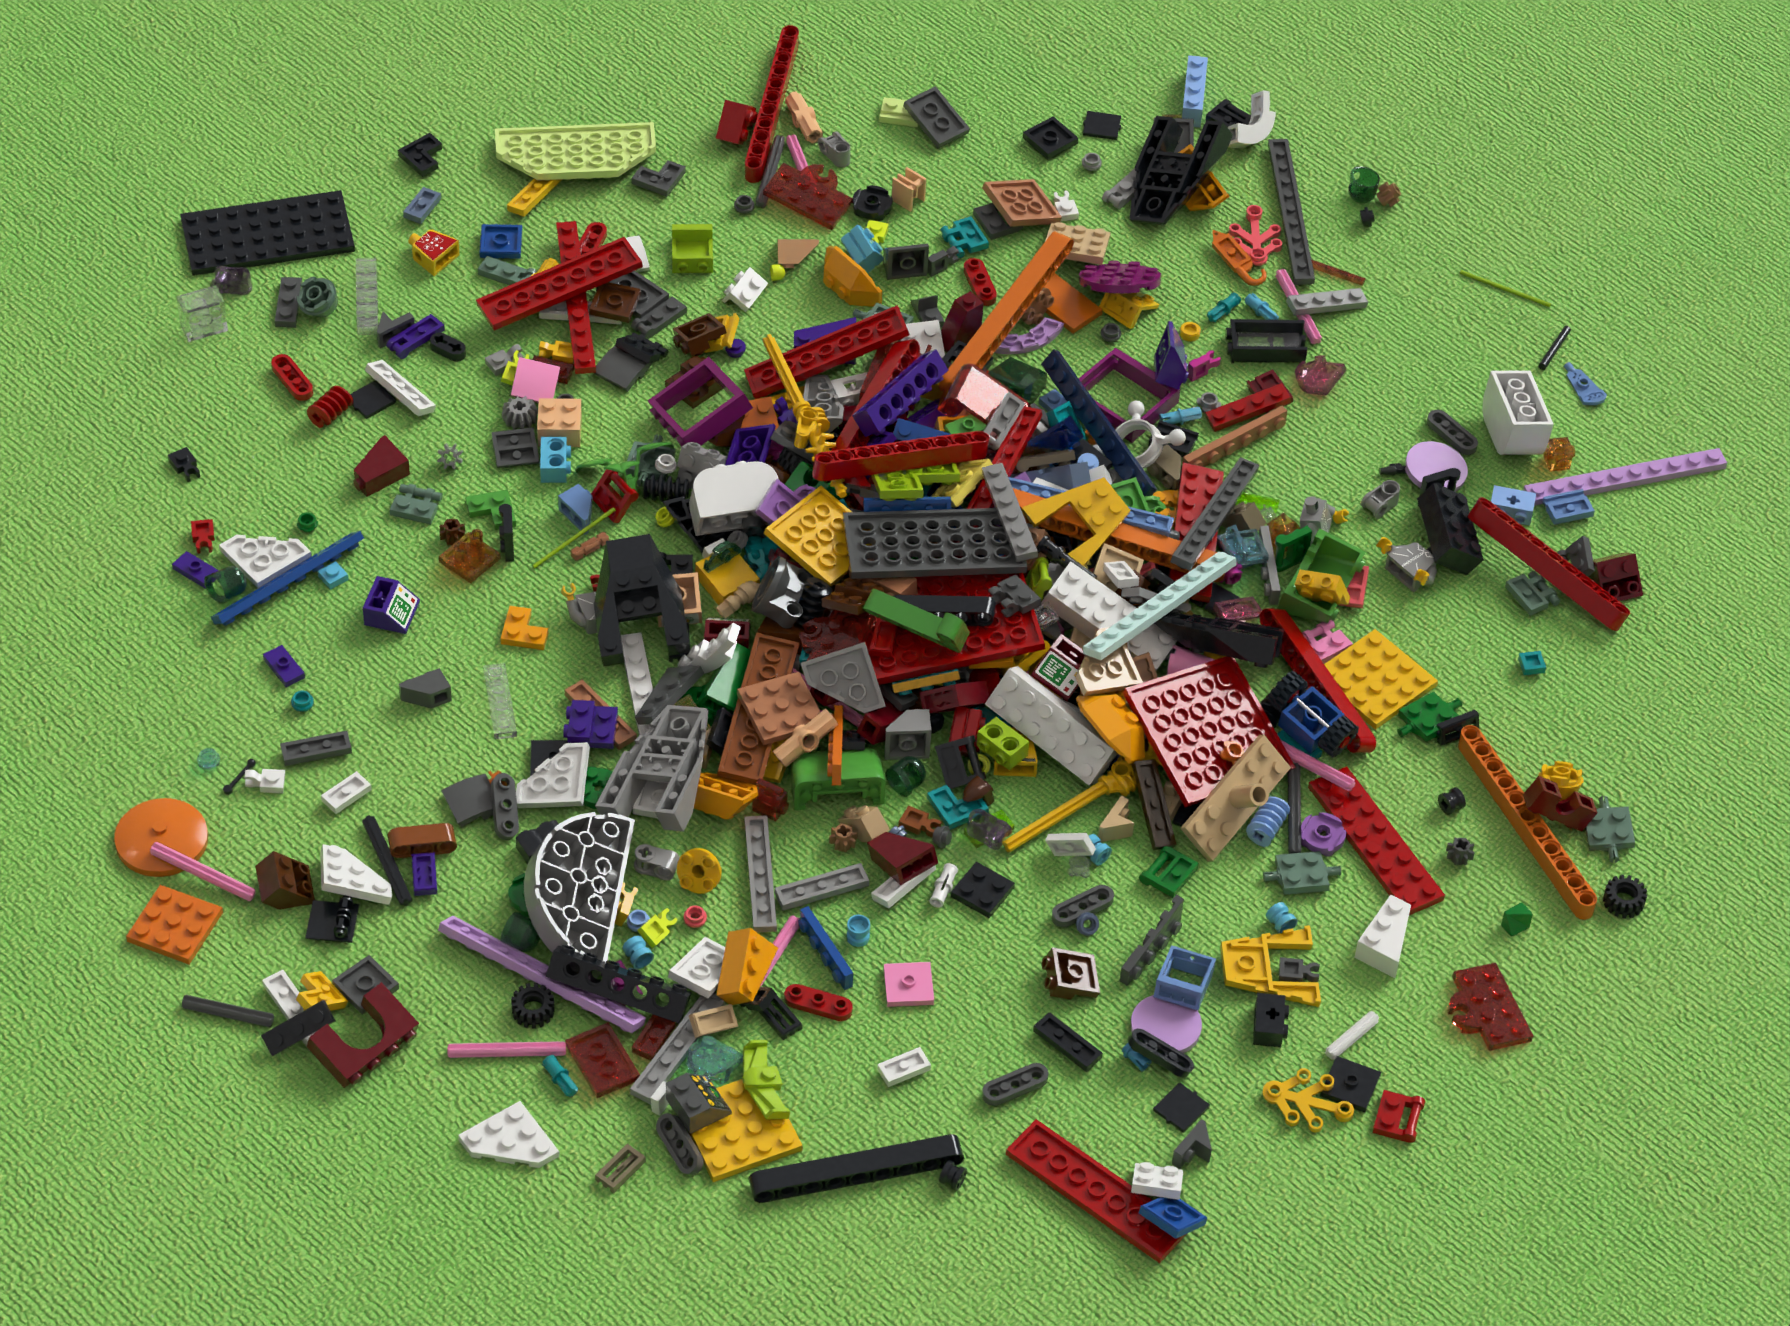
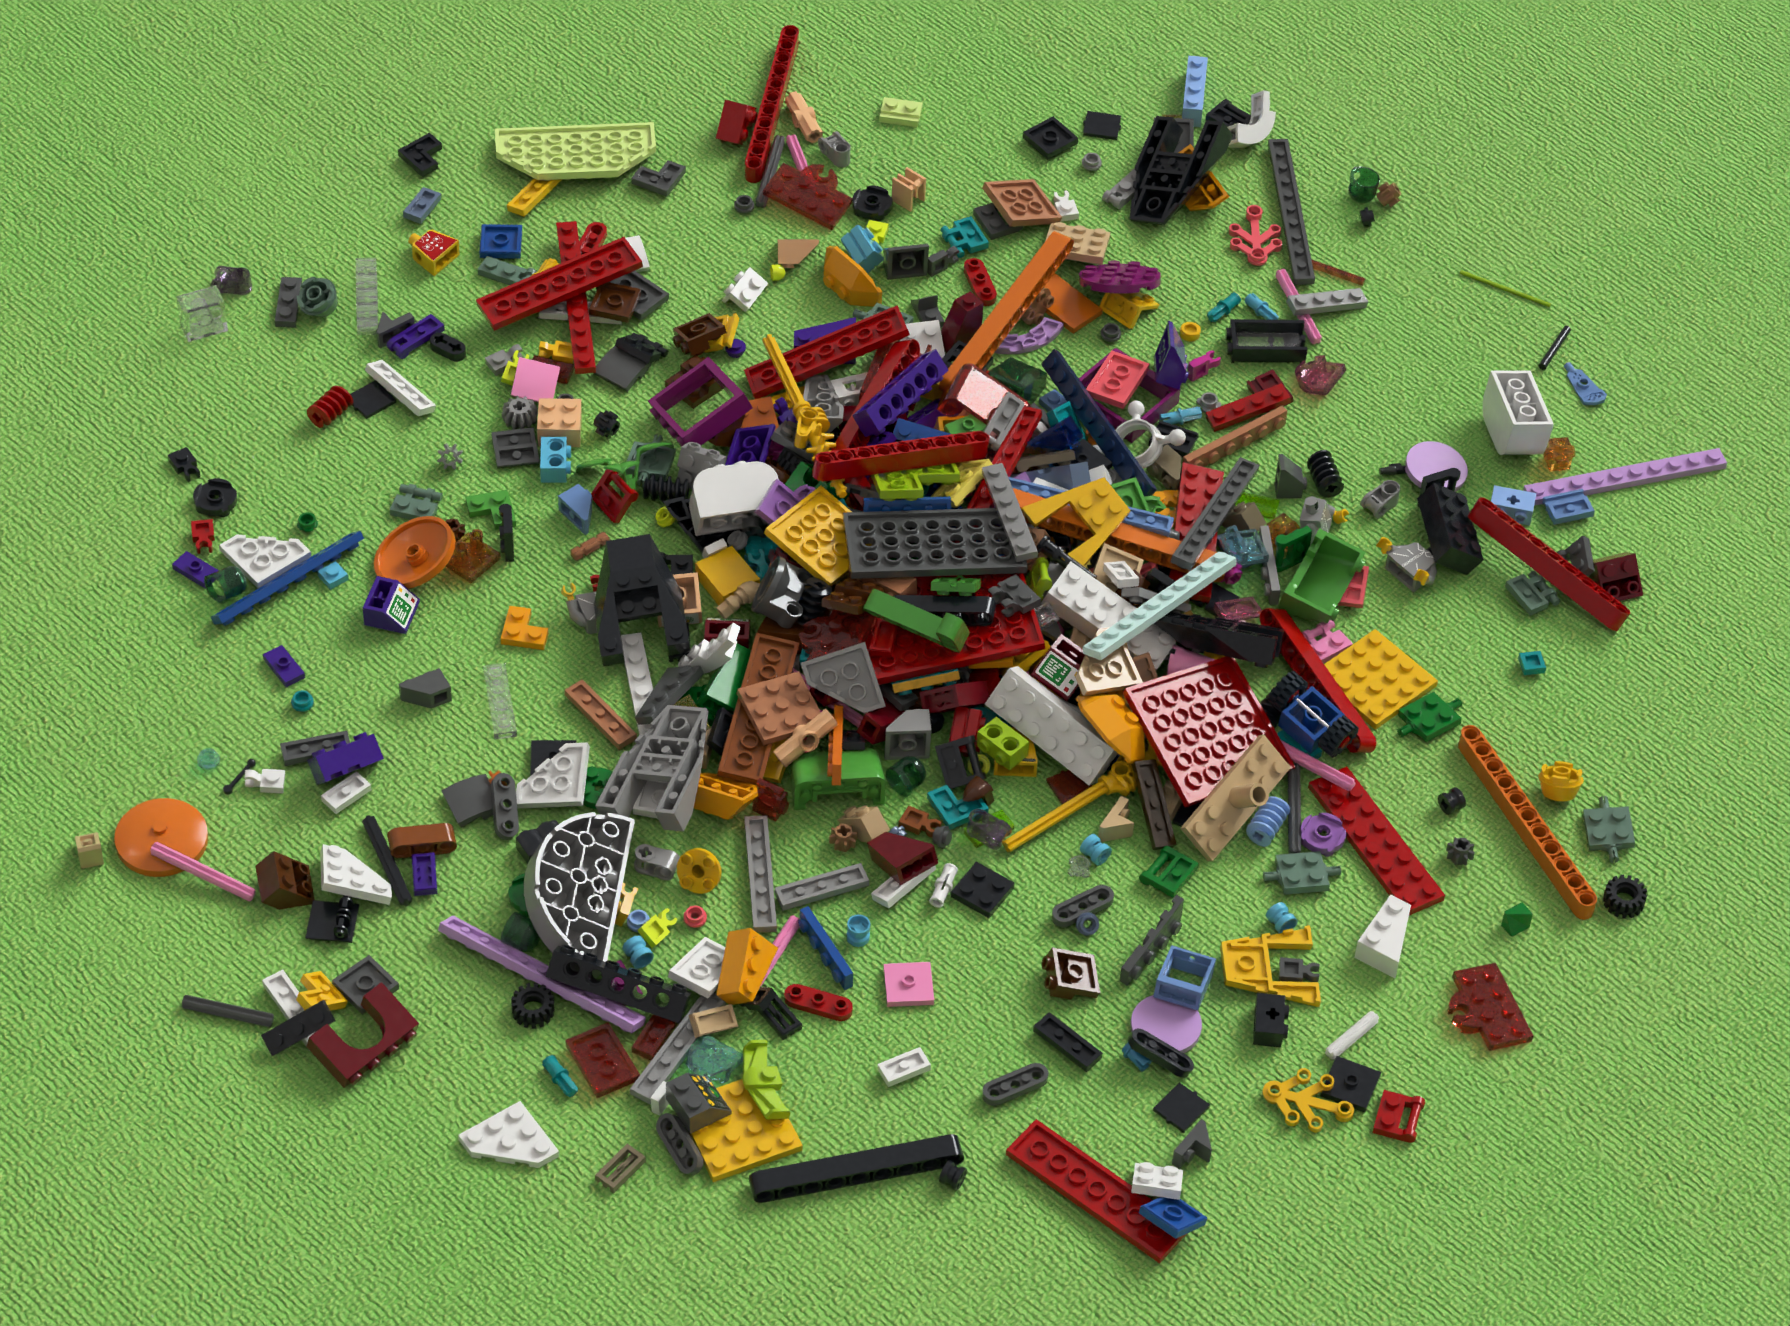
(89, 850): none -> tan slope
(174, 924): orange plate -> none
(215, 507): none -> black plate
(267, 232): black plate -> none
(292, 377): red plate -> none
(344, 758): none -> dark purple wedge
(380, 467): dark red slope -> none
(415, 551): none -> orange dish
(508, 1049): bright pink axle -> none
(574, 537): lime piece -> none
(591, 724): dark purple plate -> none
(606, 423): none -> black gear
(659, 317): dark grey plate -> none
(665, 463): white plate -> none
(692, 248): lime panel -> none
(722, 554): clear green plate -> none
(936, 117): dark grey plate -> none
(964, 586): none -> bright green plate
(1066, 785): none -> clear red piece
(1070, 844): white plate -> none
(1090, 458): light blue plate -> none
(1117, 379): none -> coral plate
(1229, 748): orange plate -> none
(1235, 257): orange plate -> none
(1268, 513): clear plate -> none
(1289, 479): none -> dark grey slope
(1322, 587): yellow plate -> none
(1325, 474): none -> black piece
(1452, 432): dark grey plate -> none
(1456, 724): black tile -> none
(1545, 799): dark red arch -> none

